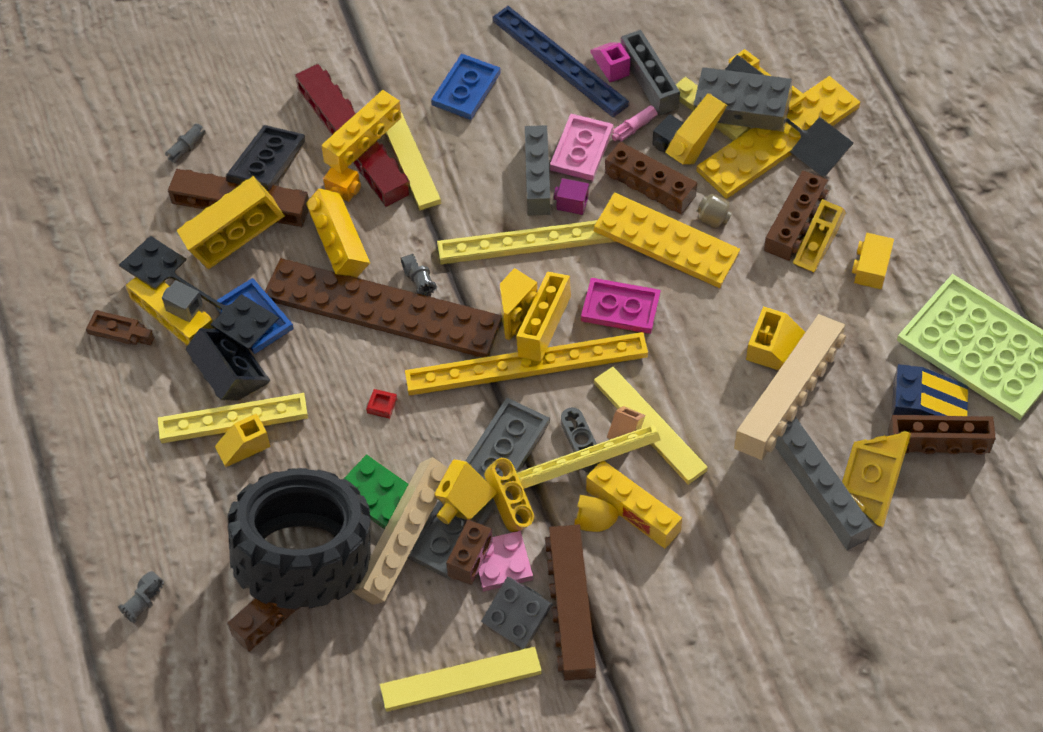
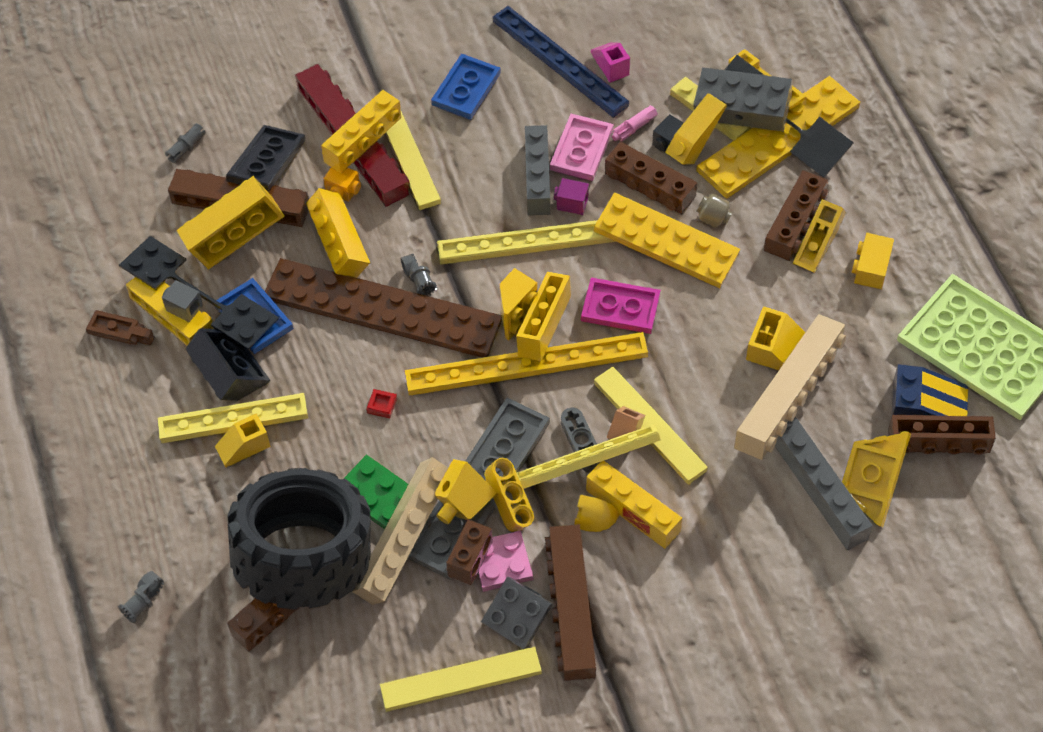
(651, 73): dark grey brick -> none

